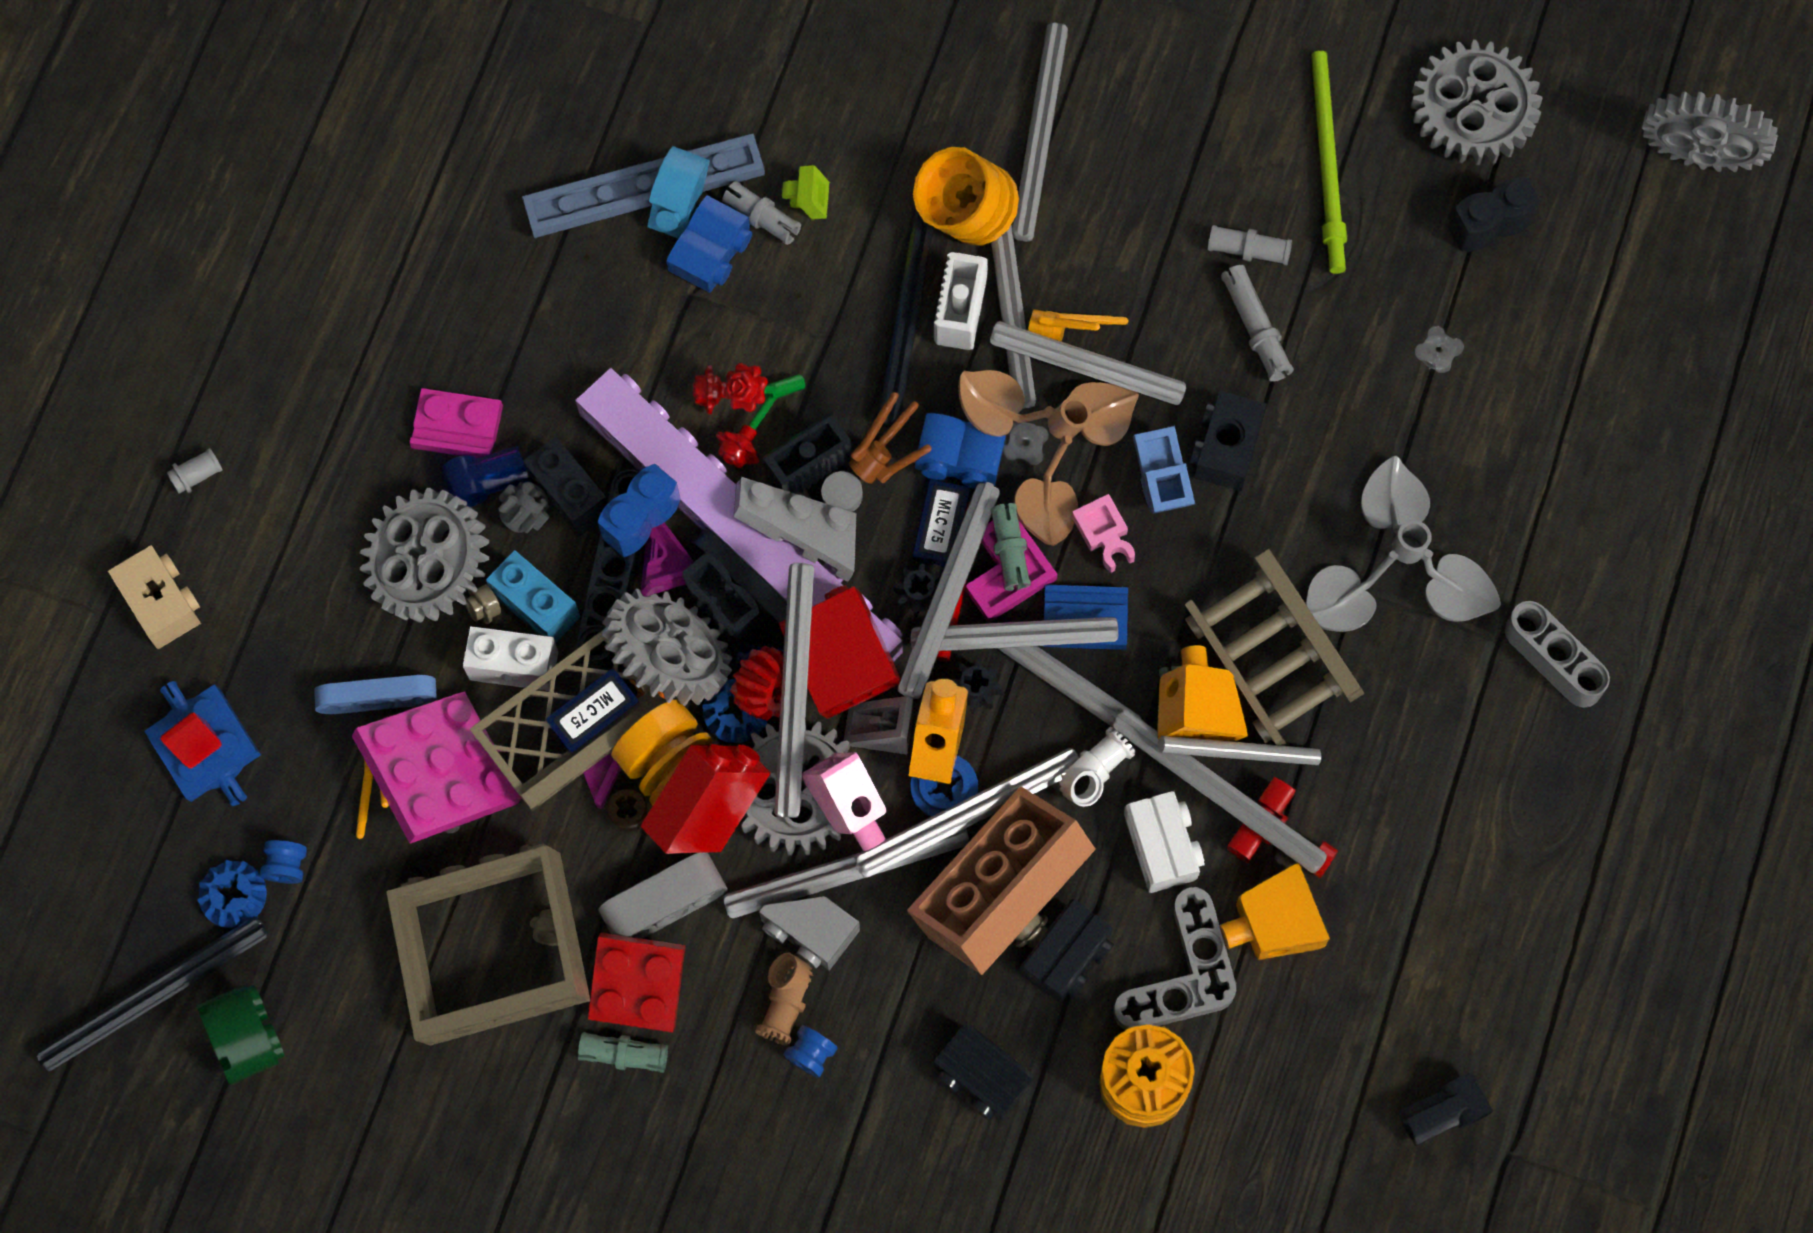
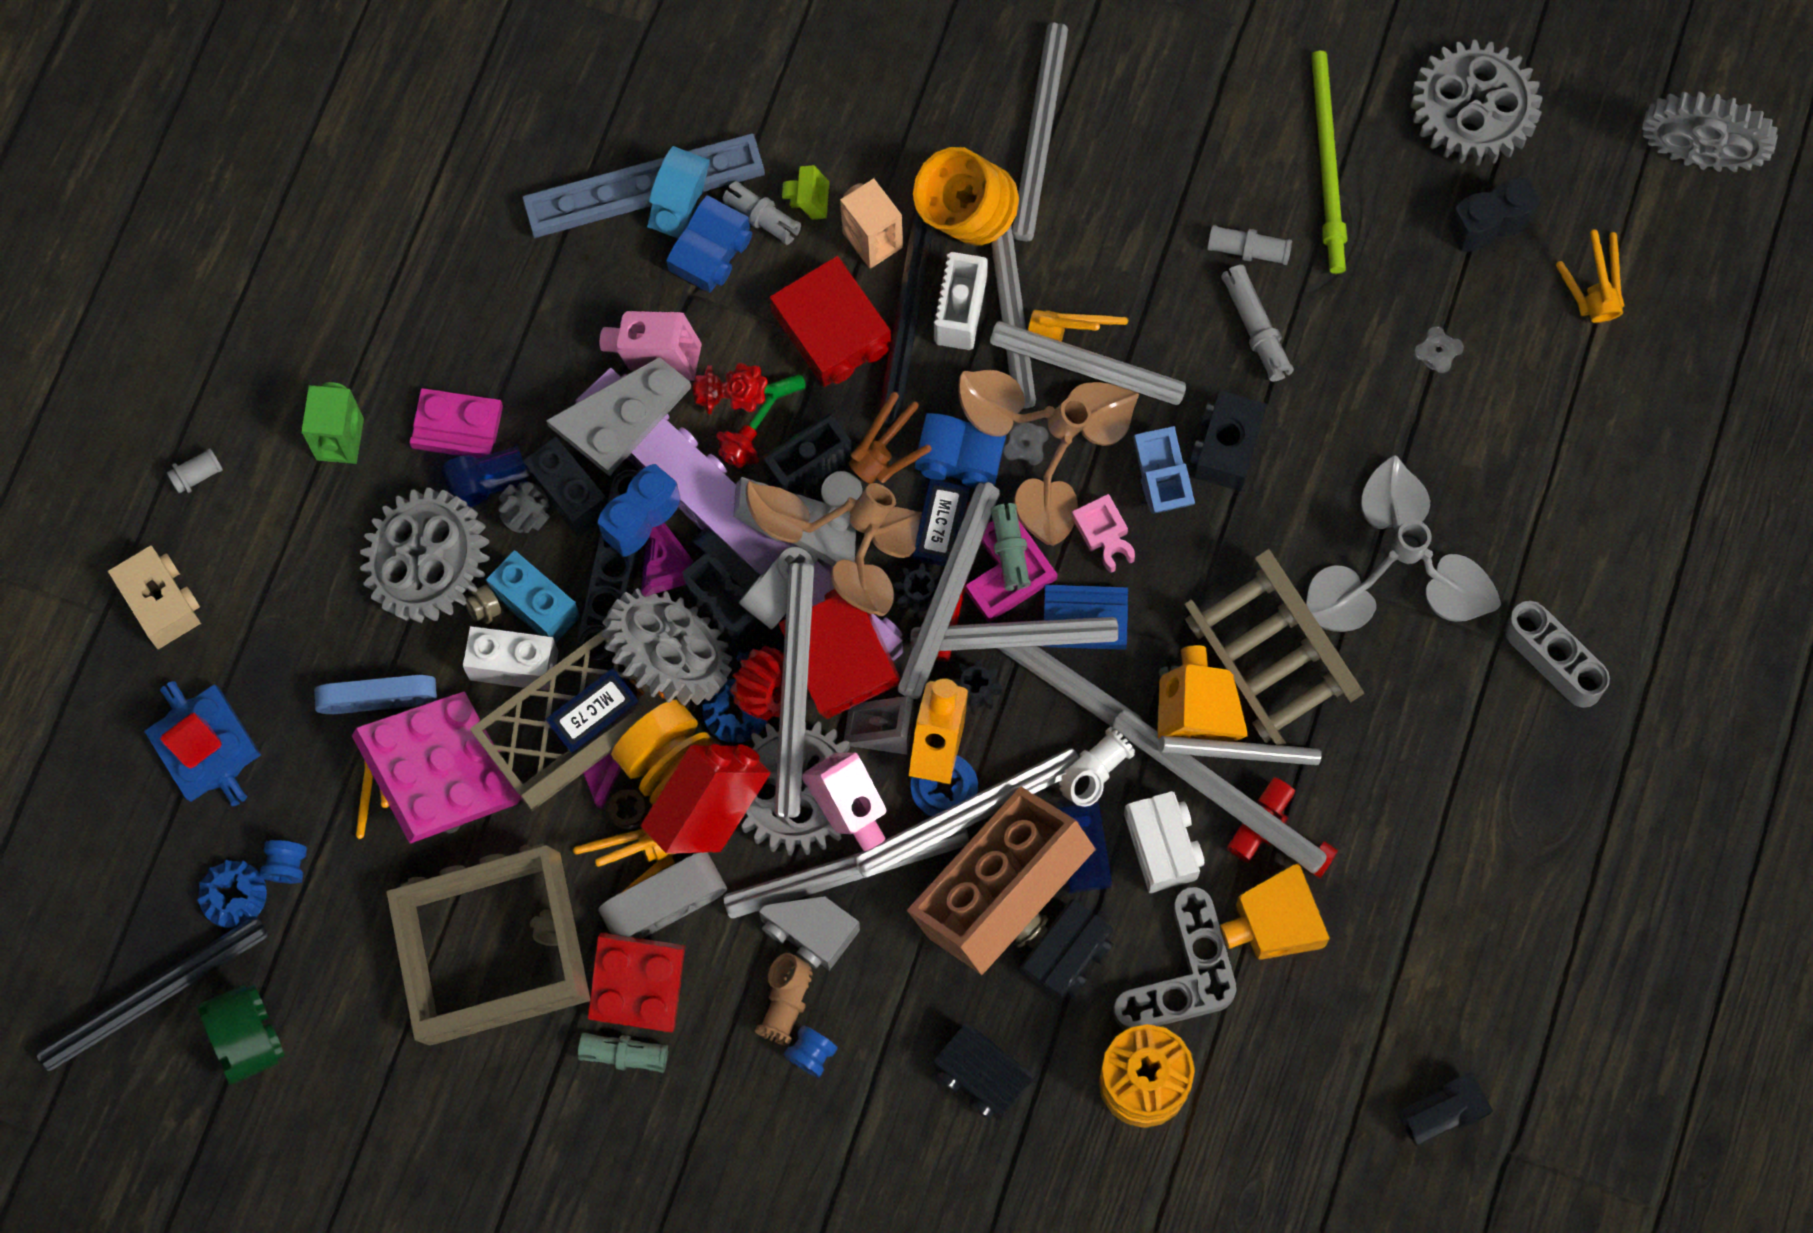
(332, 423): none -> bright green brick
(622, 414): none -> light grey wing
(645, 844): none -> light orange plant
(651, 336): none -> bright pink torso
(768, 594): none -> light grey piece
(831, 322): none -> red brick
(871, 222): none -> light nougat brick
(873, 513): none -> medium nougat plant
(1095, 871): none -> clear blue tile
(1605, 298): none -> light orange plant

